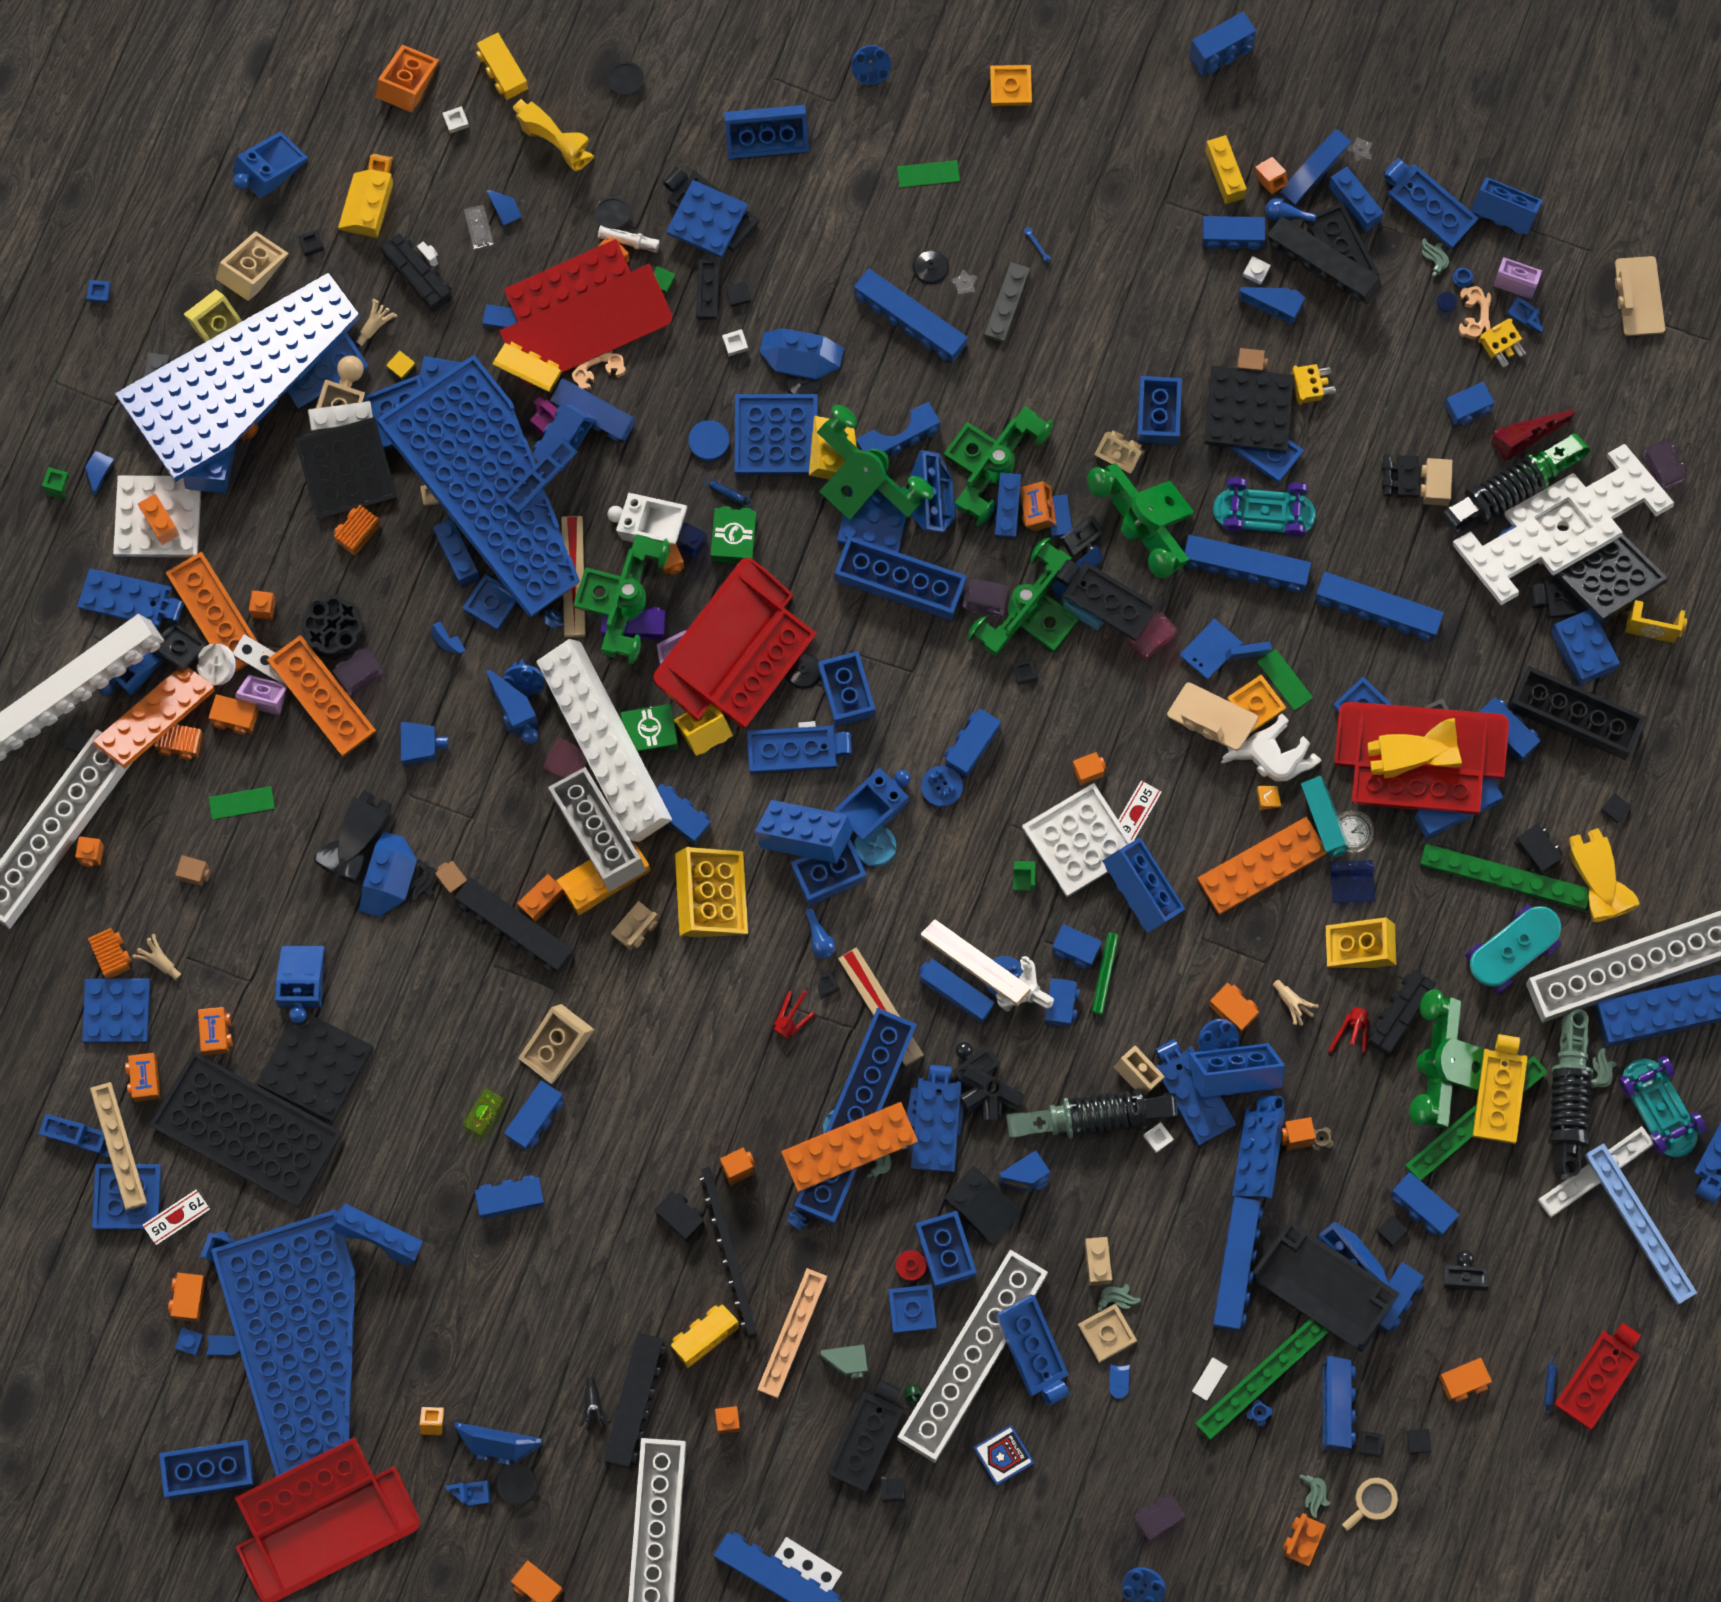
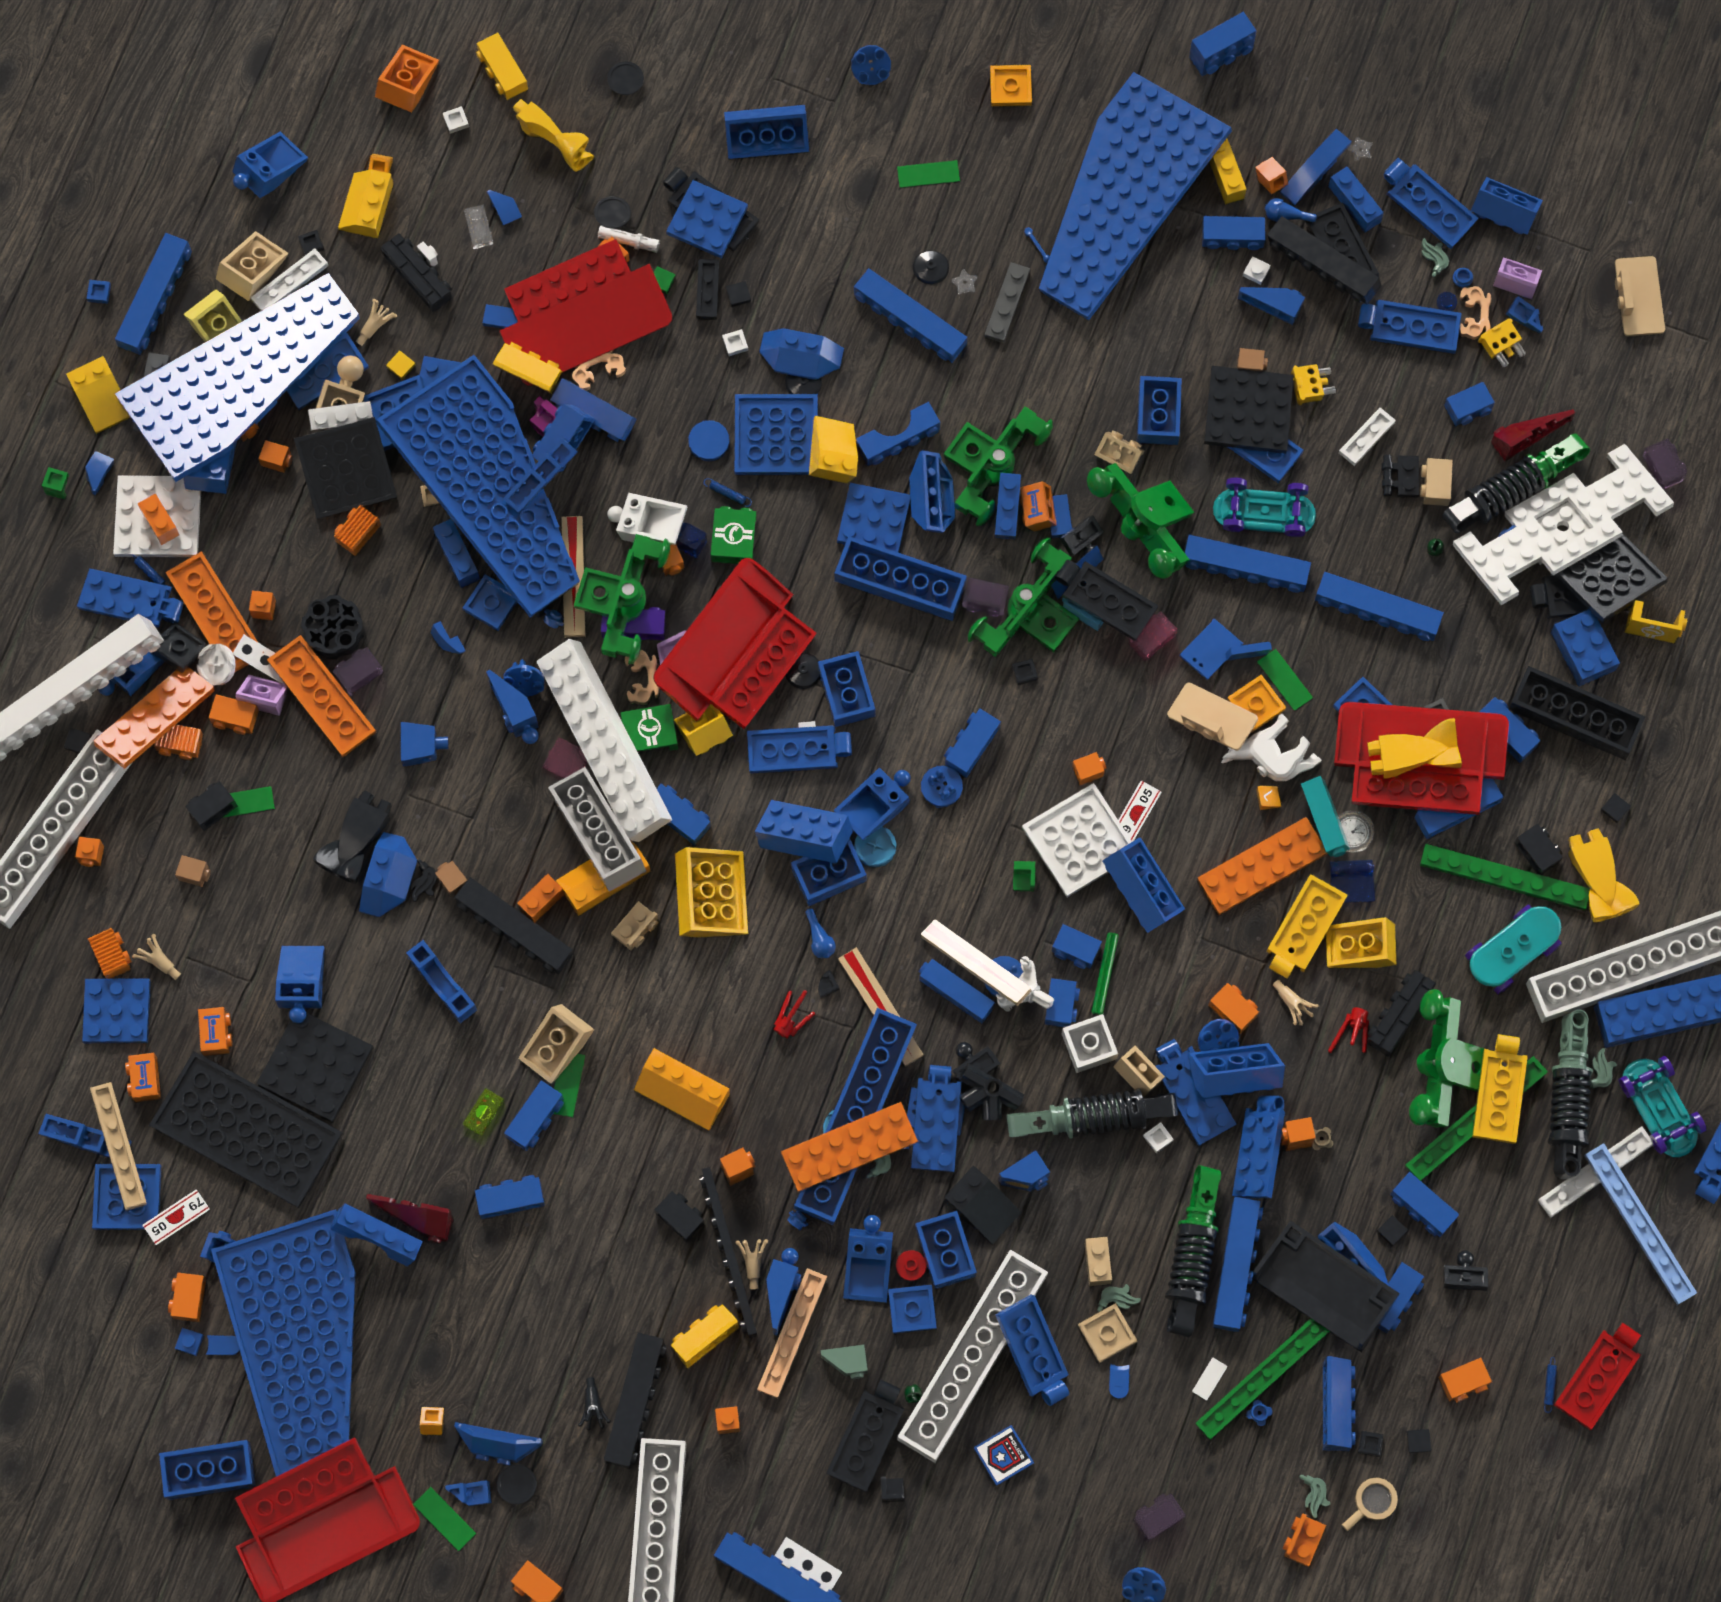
(96, 392): none -> yellow slope
(149, 571): none -> blue piece
(153, 293): none -> blue brick
(211, 805): none -> black brick
(275, 456): none -> orange brick
(290, 280): none -> white plate
(427, 1220): none -> dark red wedge
(441, 982): none -> blue arch
(444, 1518): none -> green sticker
(568, 1085): none -> green sticker
(643, 695): none -> light nougat helmet
(681, 1089): none -> light orange slope
(752, 1261): none -> tan piece
(781, 1283): none -> blue slope
(865, 472): green piece -> none
(866, 1265): none -> blue slope
(1089, 1043): none -> white brick
(1130, 180): none -> blue wing
(1192, 1253): none -> black piece
(1305, 926): none -> yellow hinge
(1367, 436): none -> white plate
(1411, 325): none -> blue hinge
(1440, 547): none -> dark green hinge

